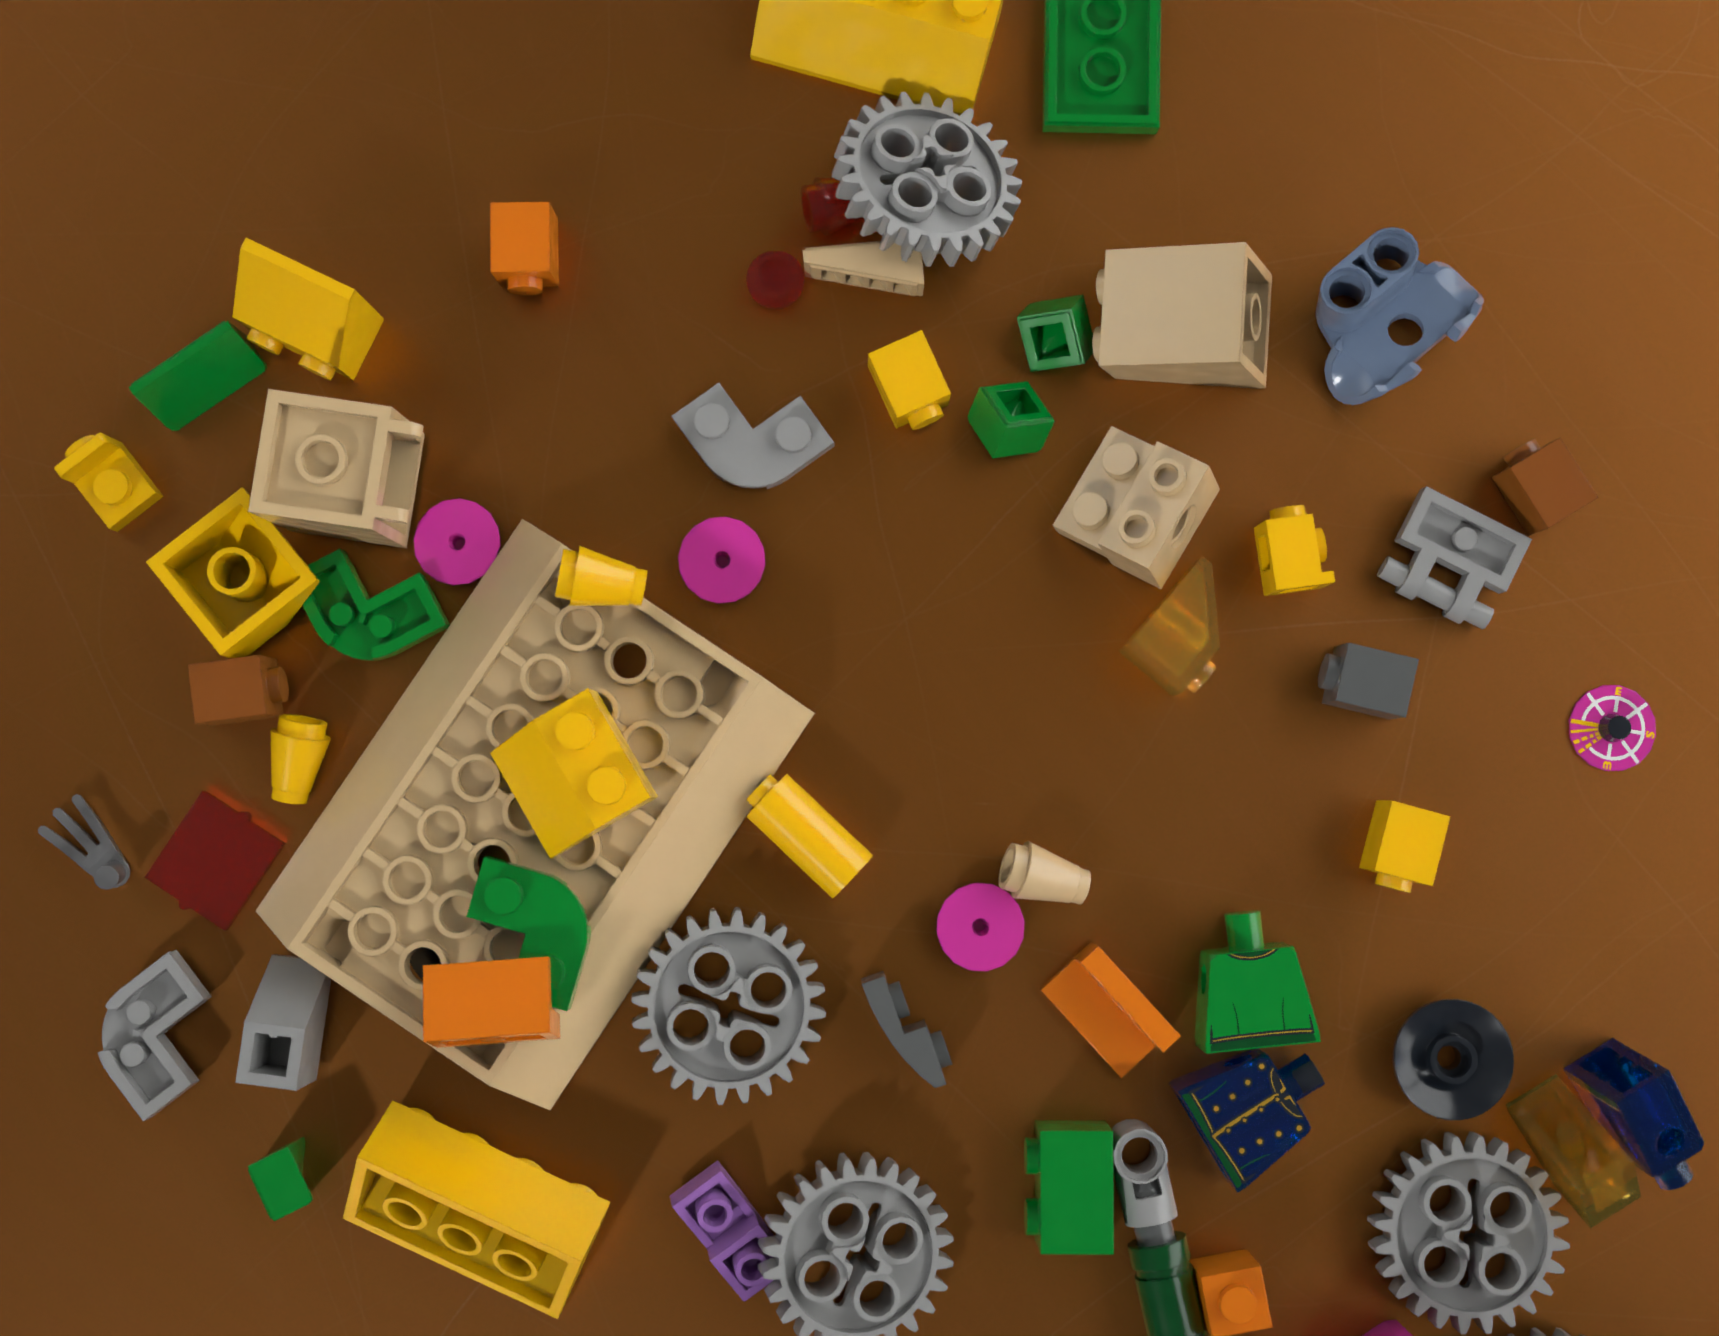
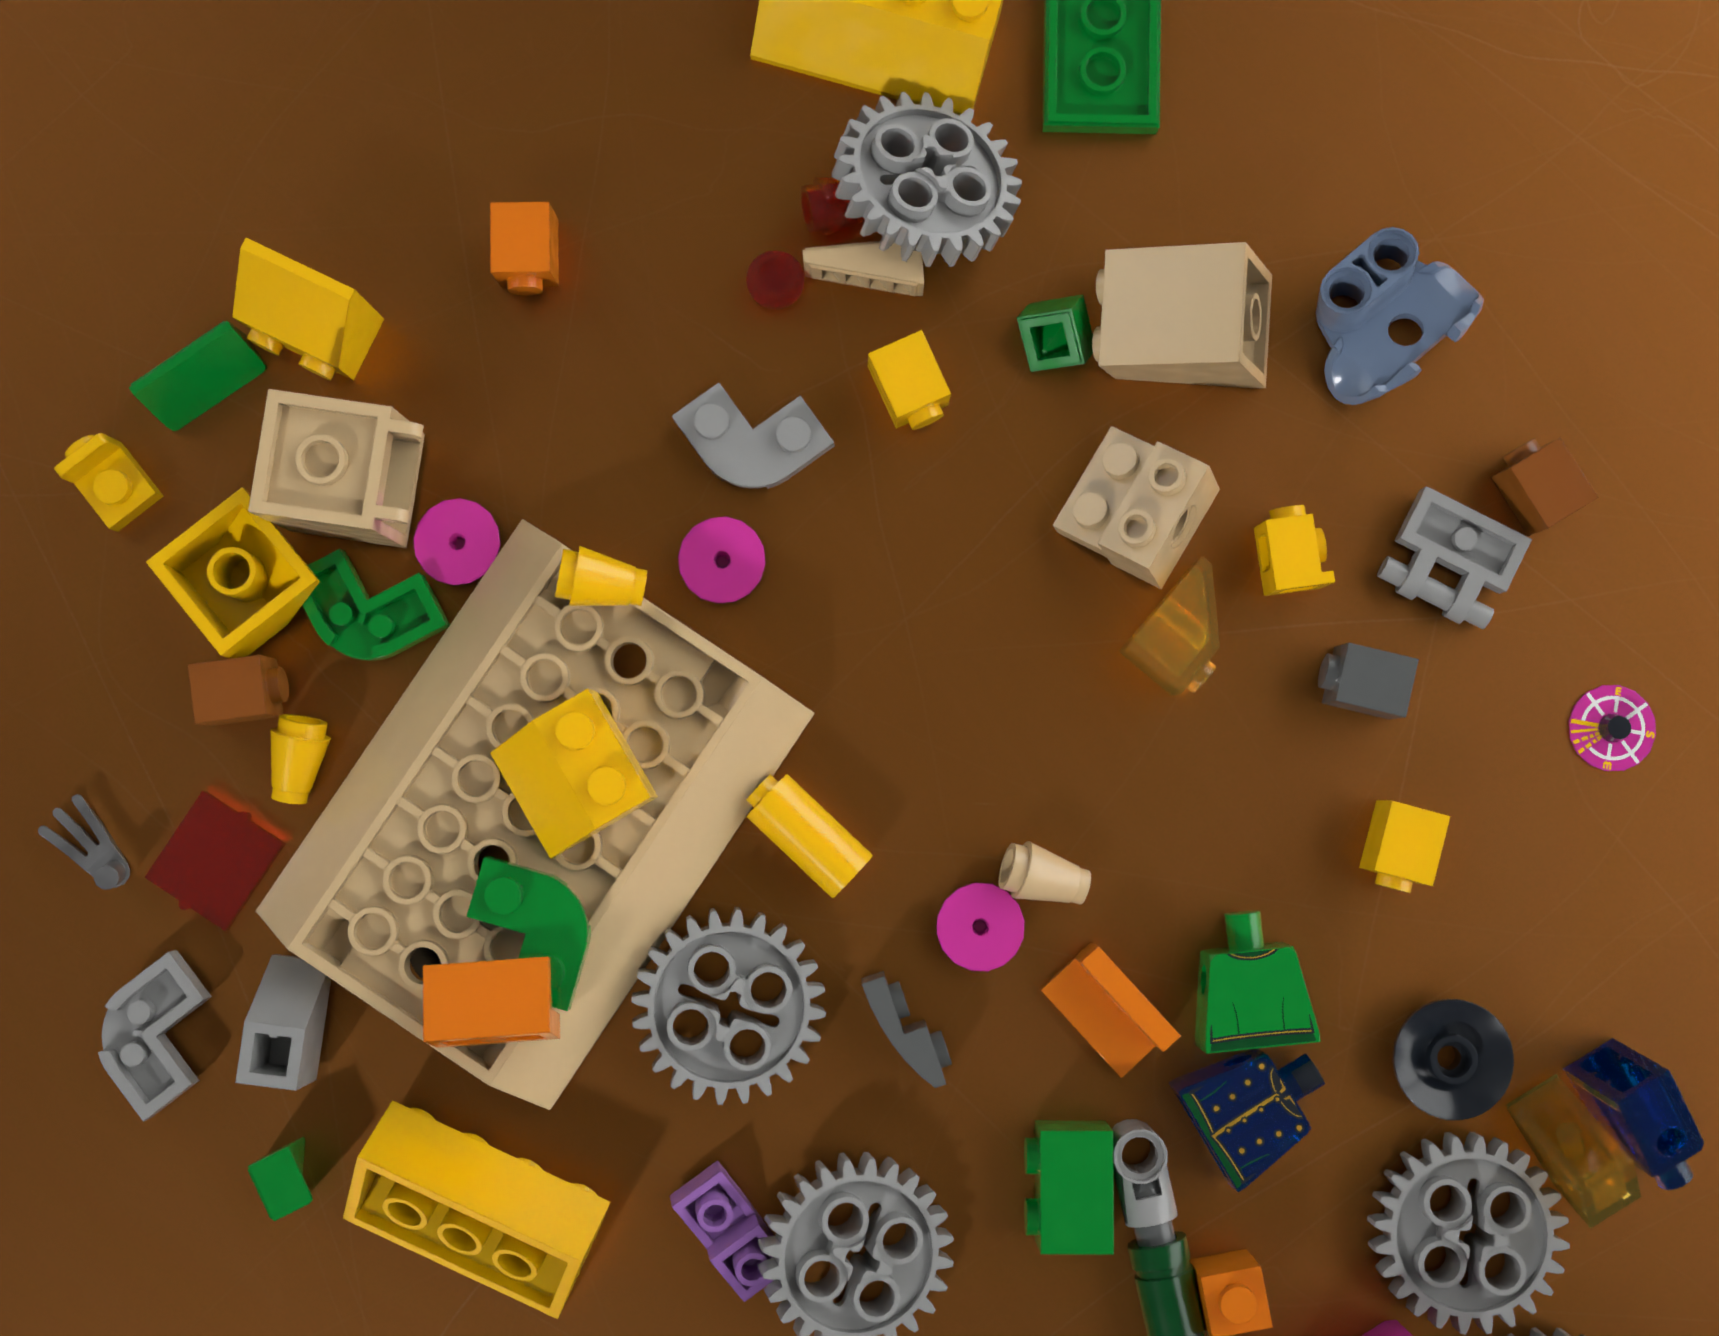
(1010, 419): green slope -> none

